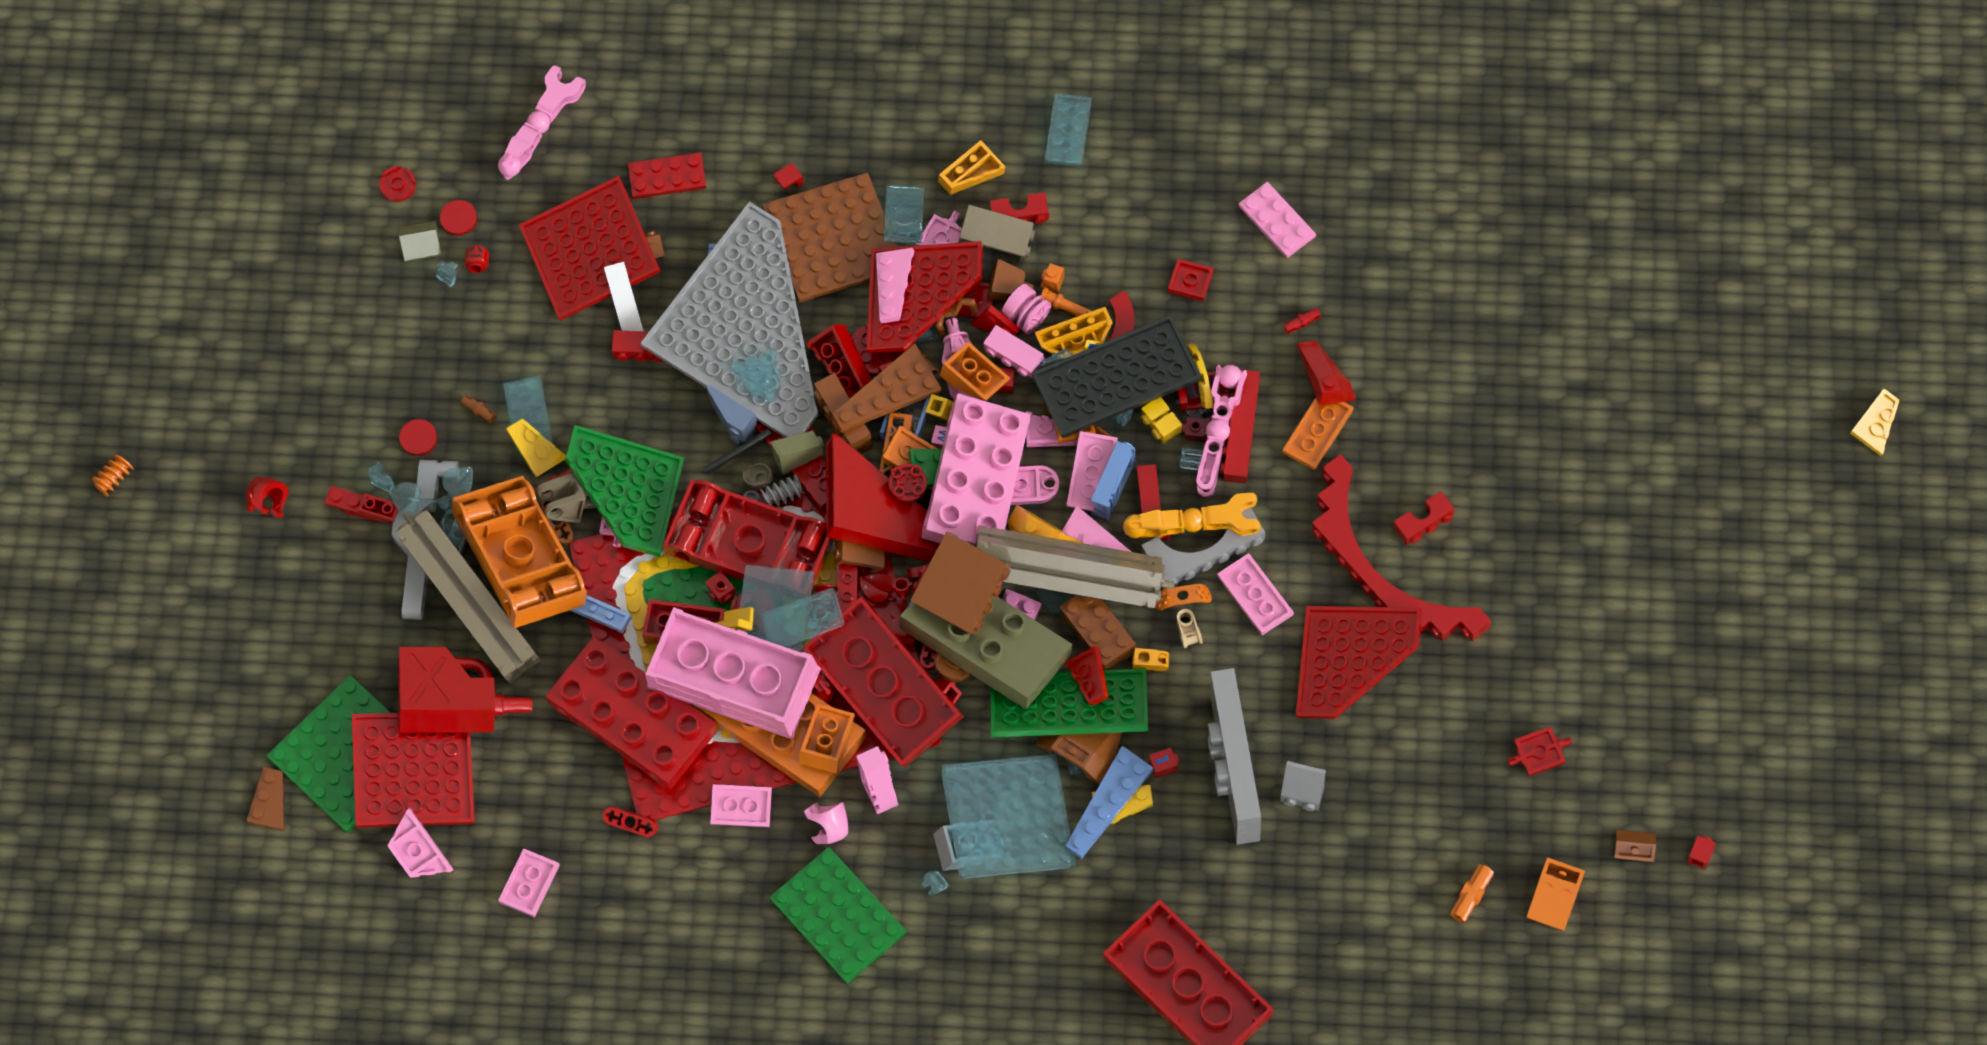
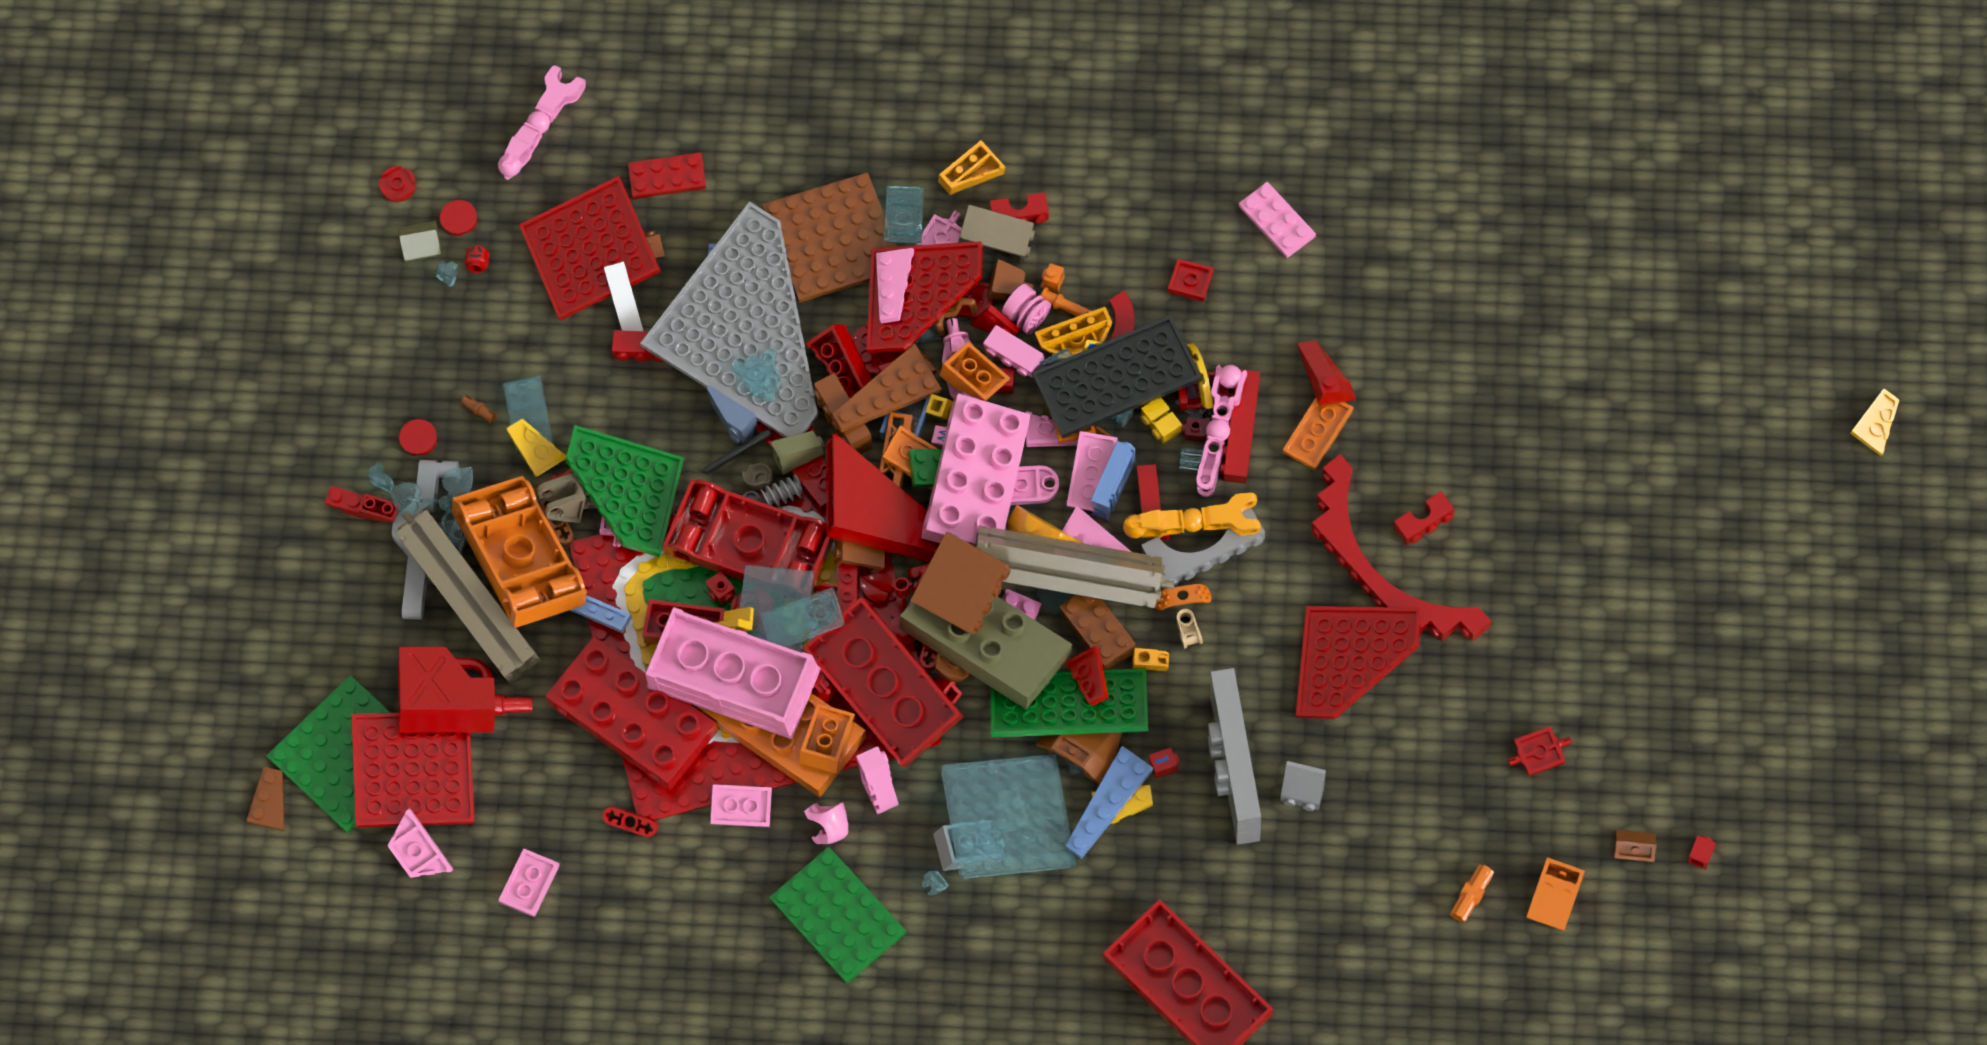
(111, 474): orange piece -> none
(263, 487): red piece -> none
(788, 176): red panel -> none
(907, 482): red tile -> none
(1068, 130): clear light blue plate -> none
(1255, 594): bright pink plate -> none
(1302, 320): red pin -> none

